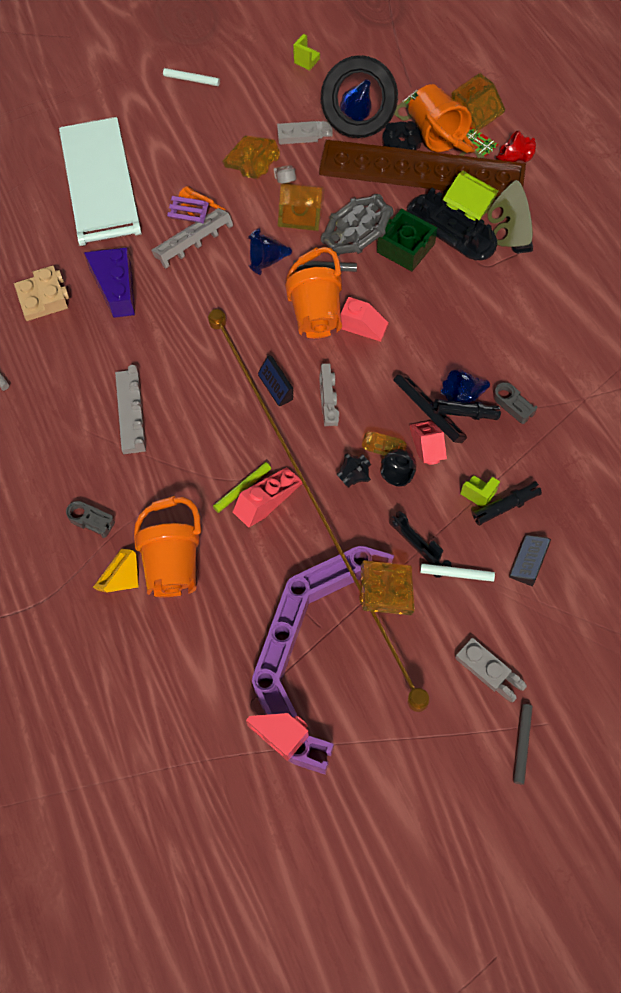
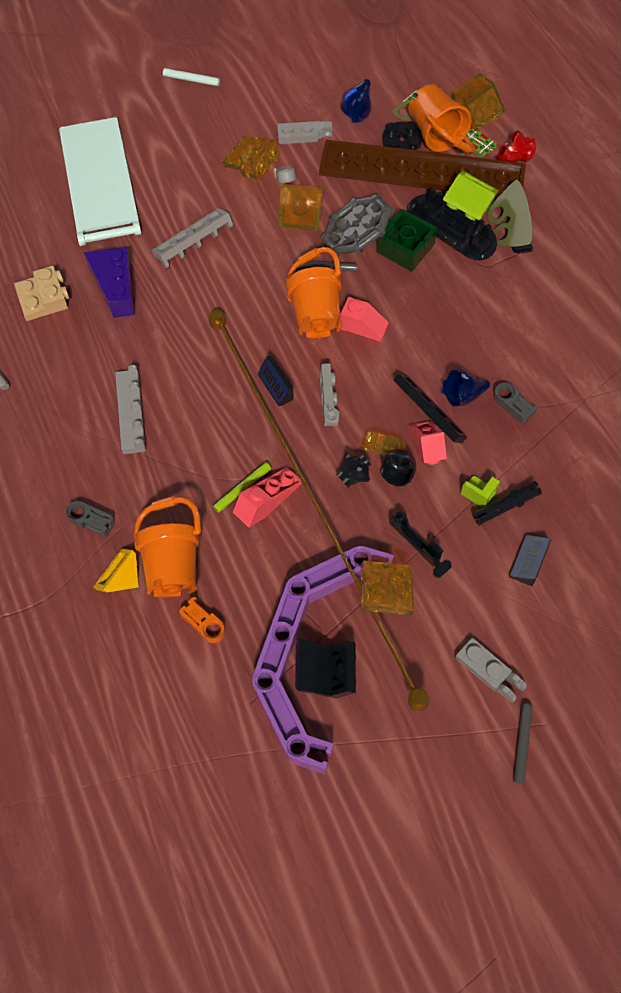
(175, 206): medium lavender tile -> none
(188, 192): orange plant -> none
(200, 620): none -> orange piece
(265, 251): clear blue hat -> none
(280, 732): coral slope -> none
(303, 55): lime panel -> none
(326, 668): none -> black bracket
(330, 89): black tyre -> none
(457, 572): light aqua bar -> none
(475, 410): black pin -> none

